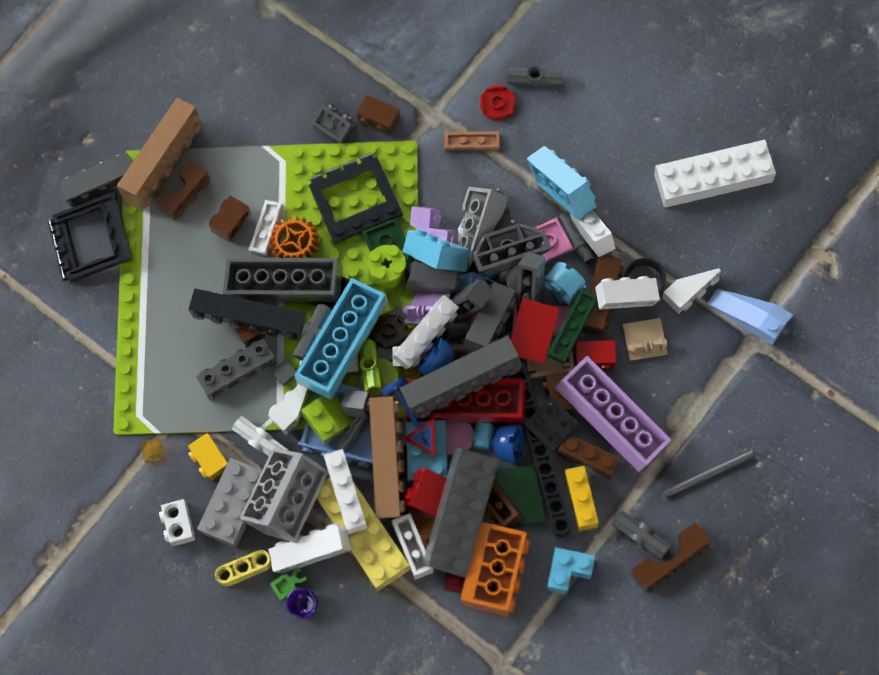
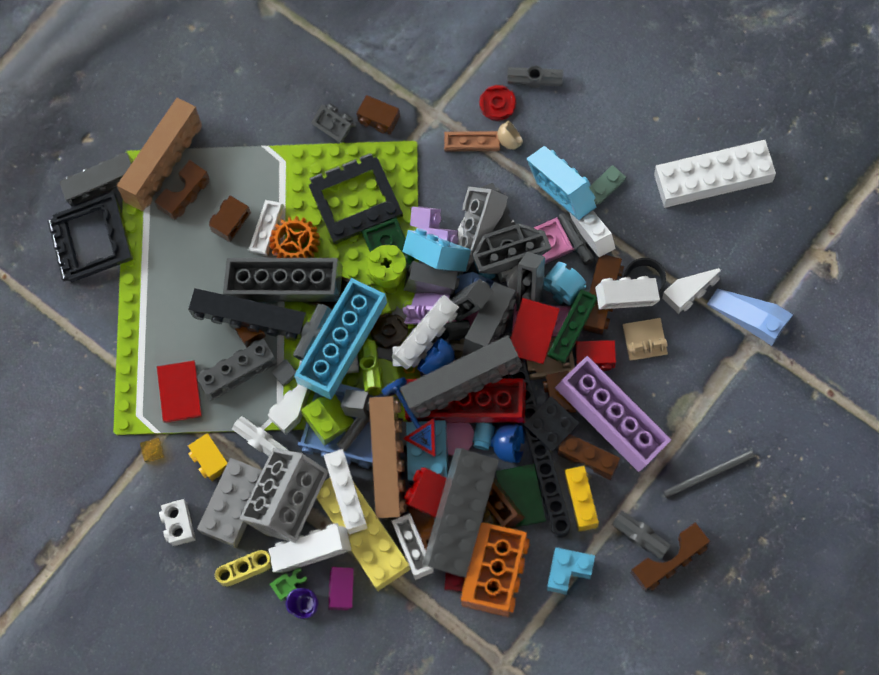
(179, 391): none -> red tile
(340, 588): none -> magenta hinge
(509, 136): none -> tan hair
(607, 184): none -> sand green hinge

